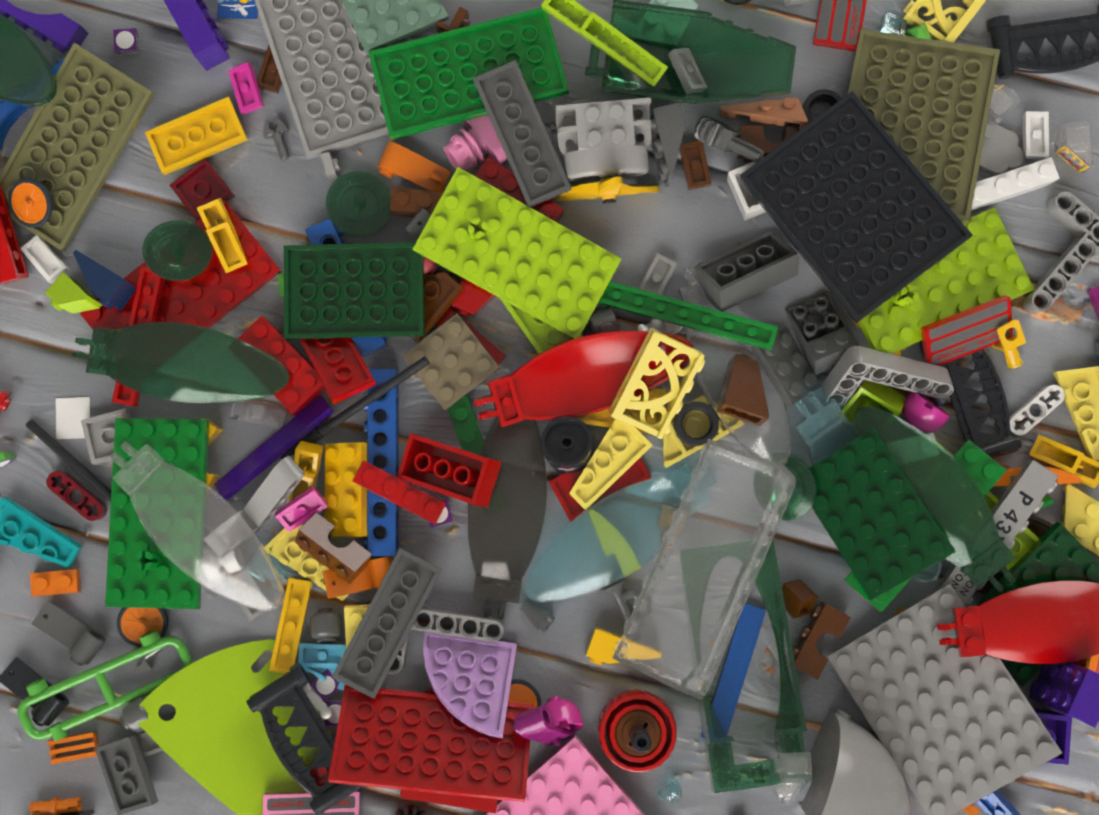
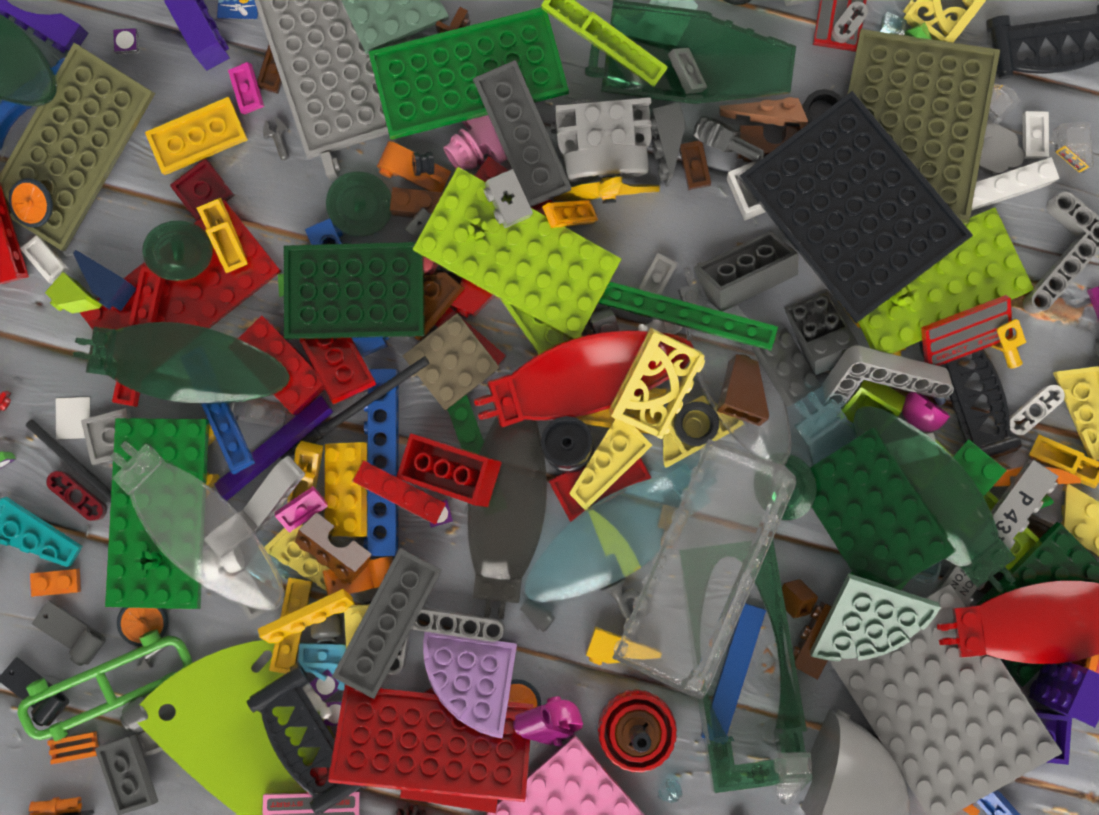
(228, 436): none -> blue tile
(306, 616): none -> yellow plate
(423, 163): none -> black wheel
(507, 185): none -> light grey brick
(570, 213): none -> light orange tile
(846, 19): none -> light grey beam
(871, 621): none -> plate

